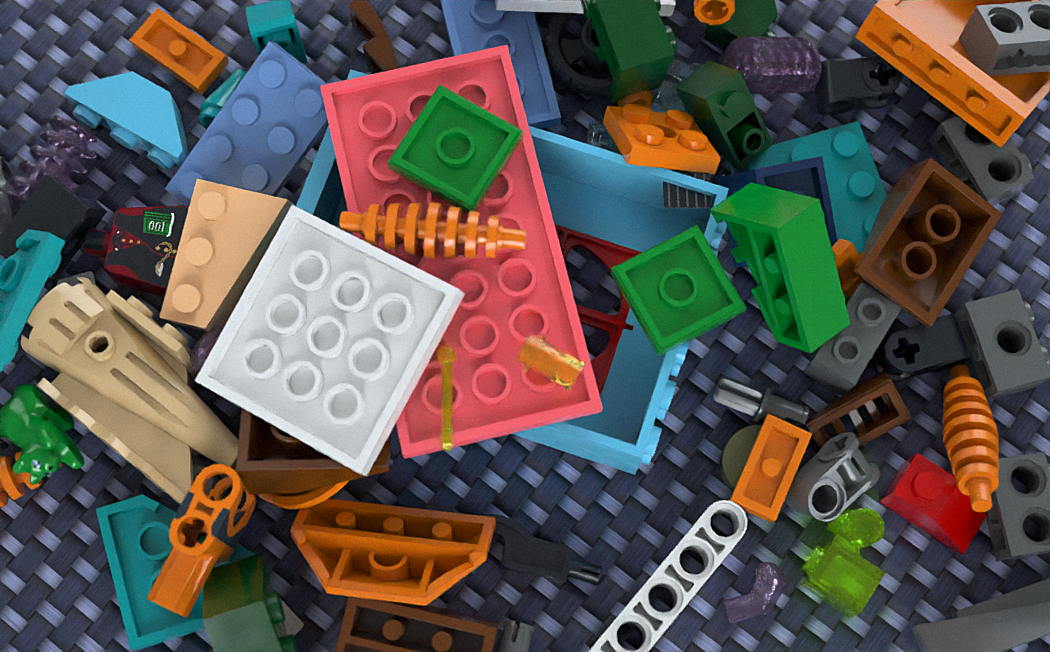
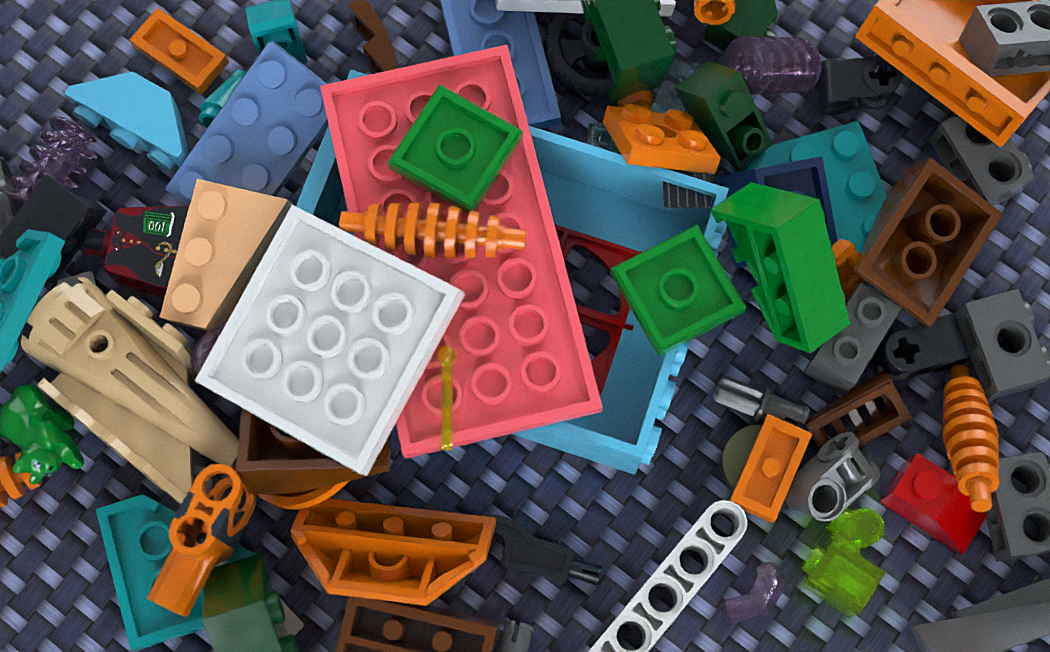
(550, 361): clear yellow pin -> none

